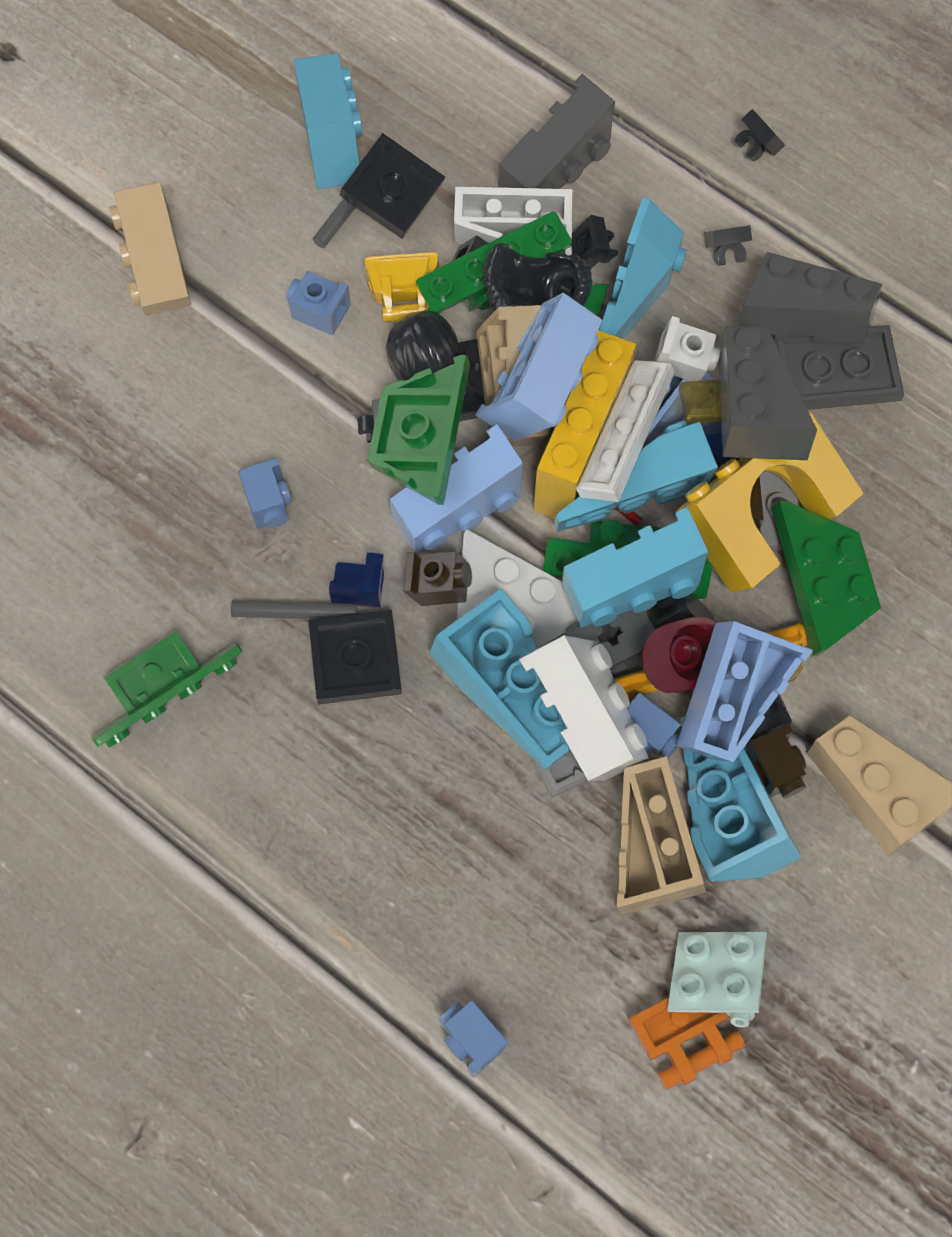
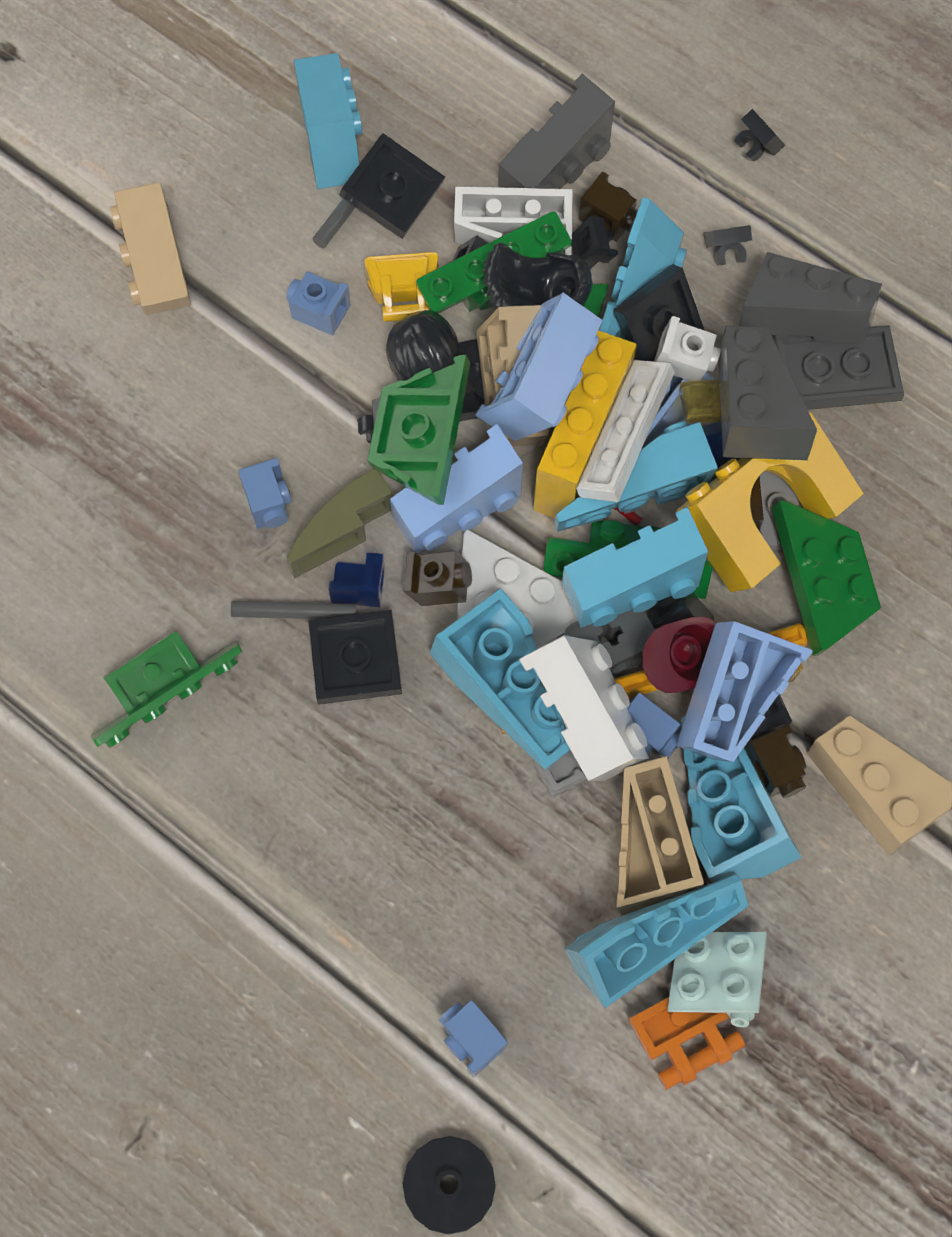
(340, 523): none -> olive slope
(453, 1211): none -> black plate
(609, 202): none -> dark brown brick
(640, 943): none -> medium azure wedge
(651, 308): none -> black plate

